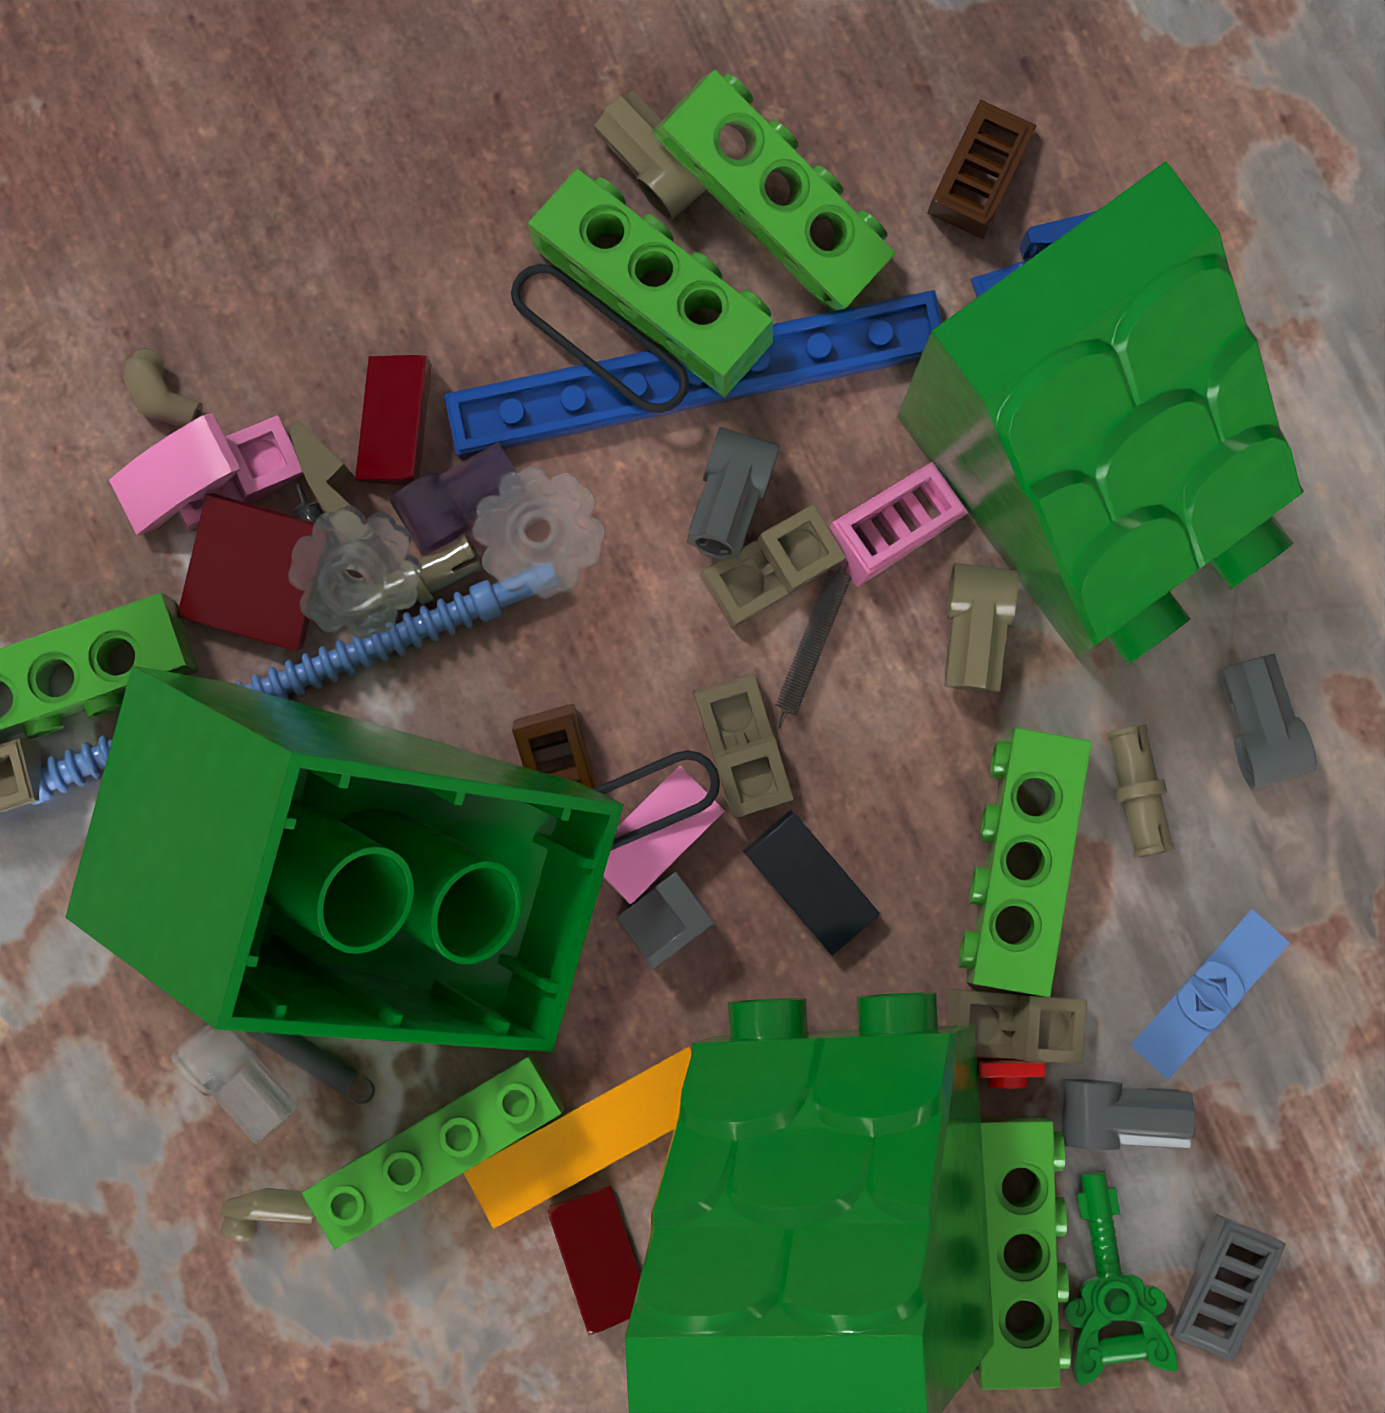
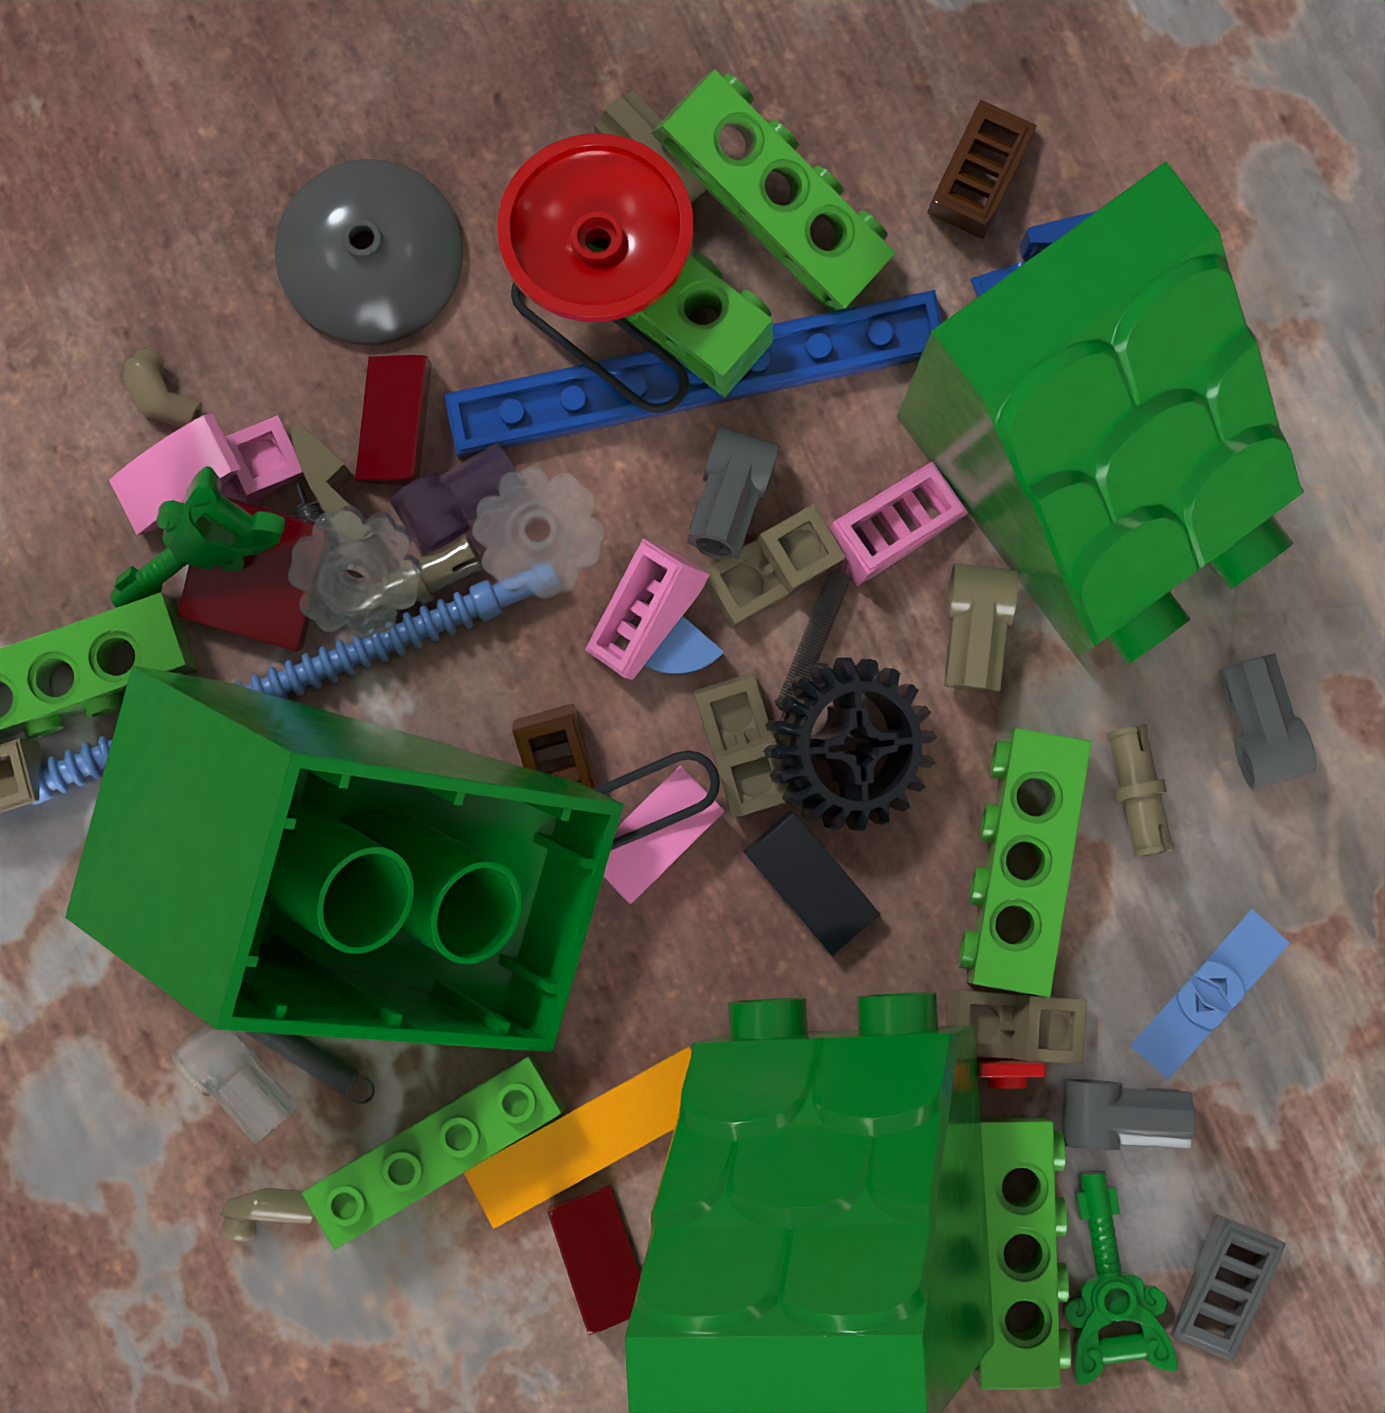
(198, 540): none -> green piece
(378, 290): none -> dark grey dish
(589, 192): none -> red dish
(665, 920): dark grey panel -> none
(675, 587): none -> bright pink slope
(684, 651): none -> medium blue tile
(852, 769): none -> black gear

